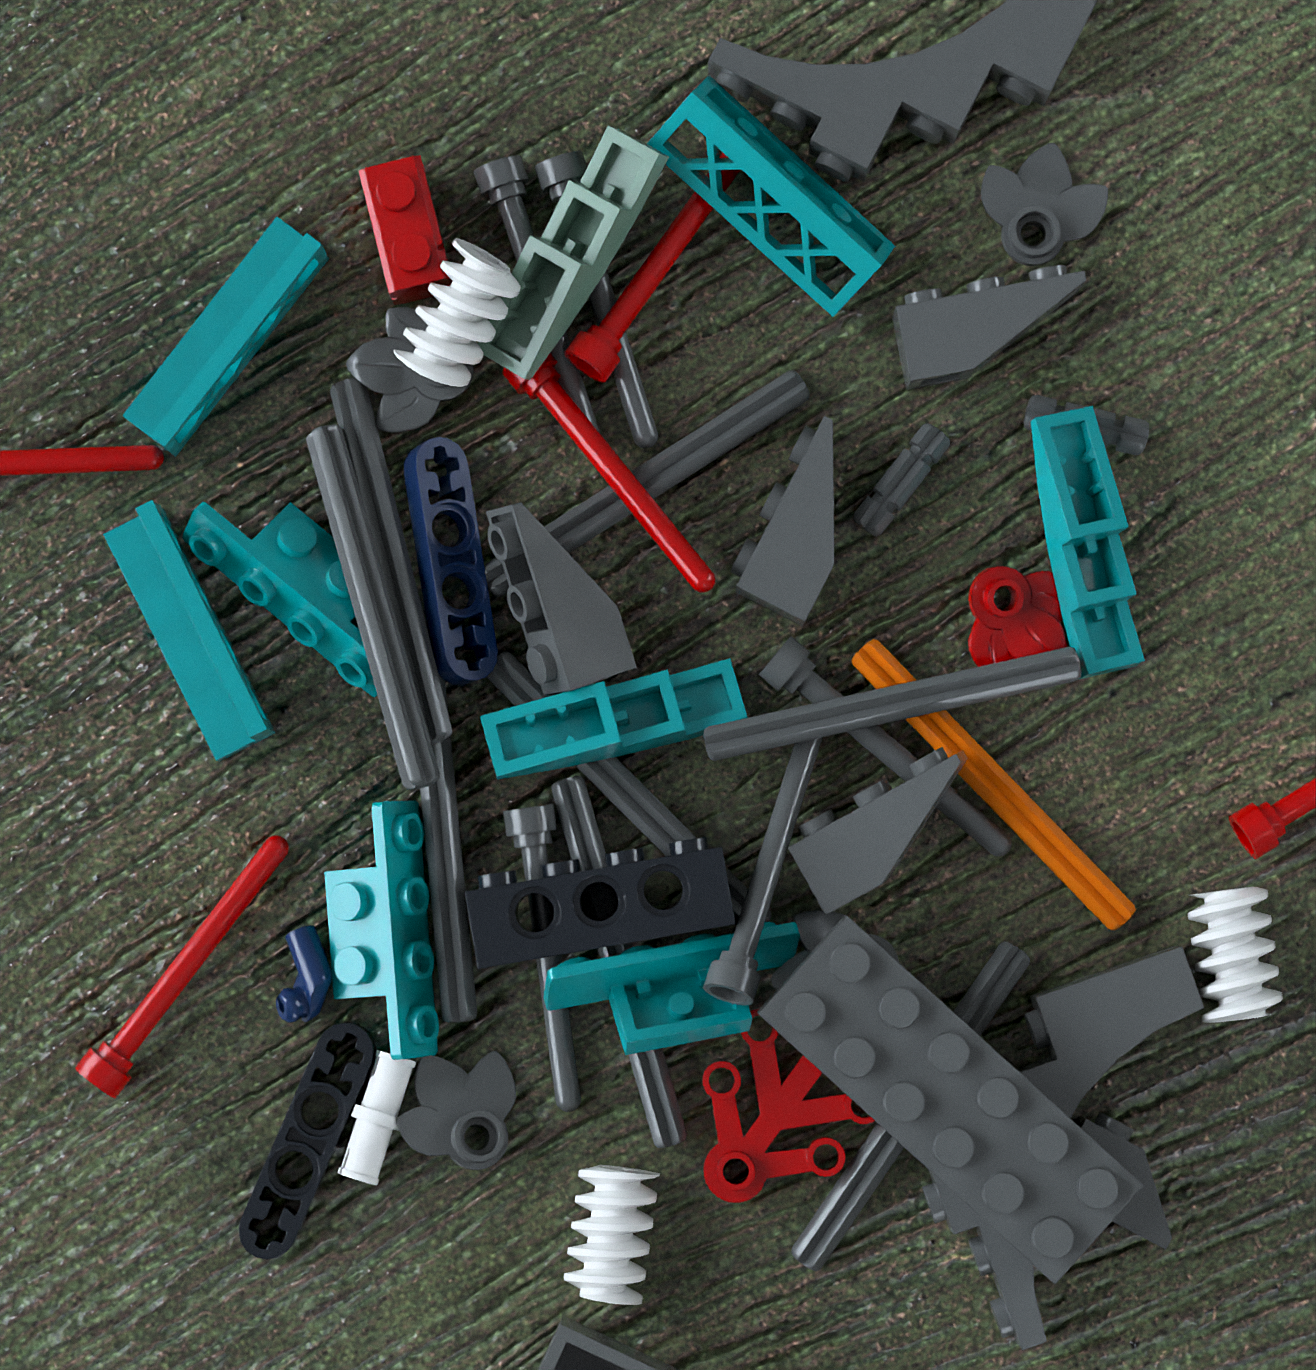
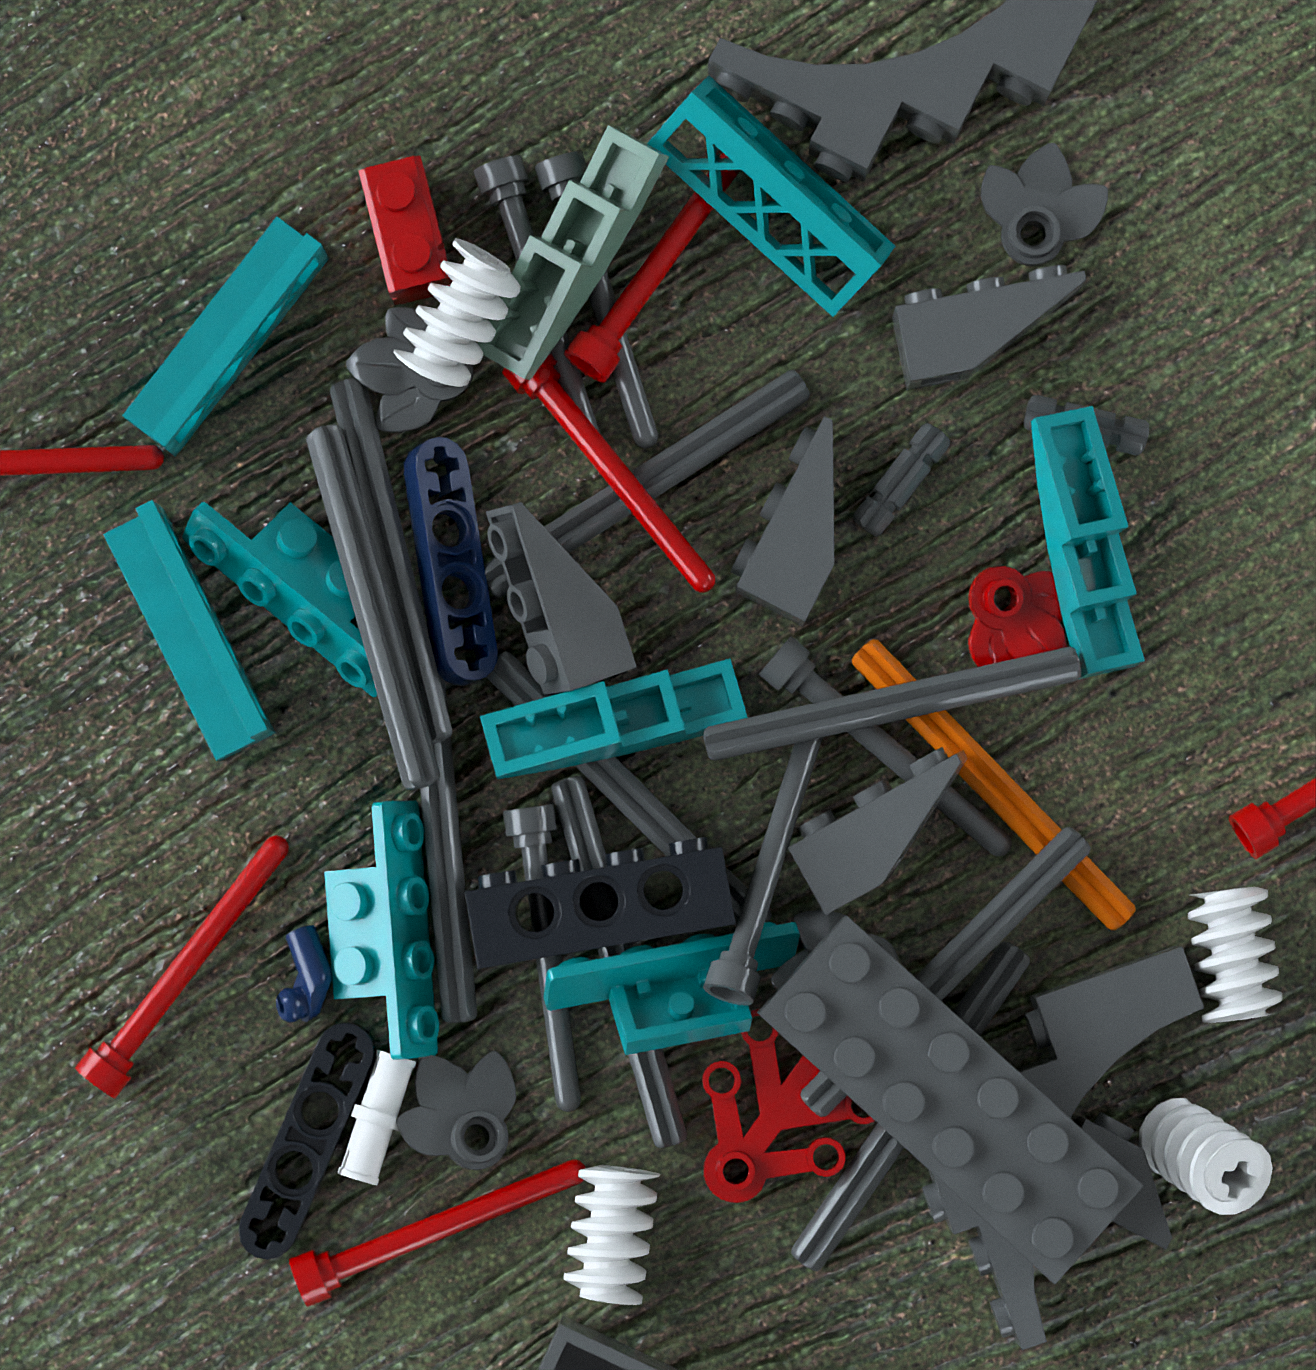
(321, 1273): none -> red piece
(979, 937): none -> dark grey axle
(1205, 1156): none -> white piece

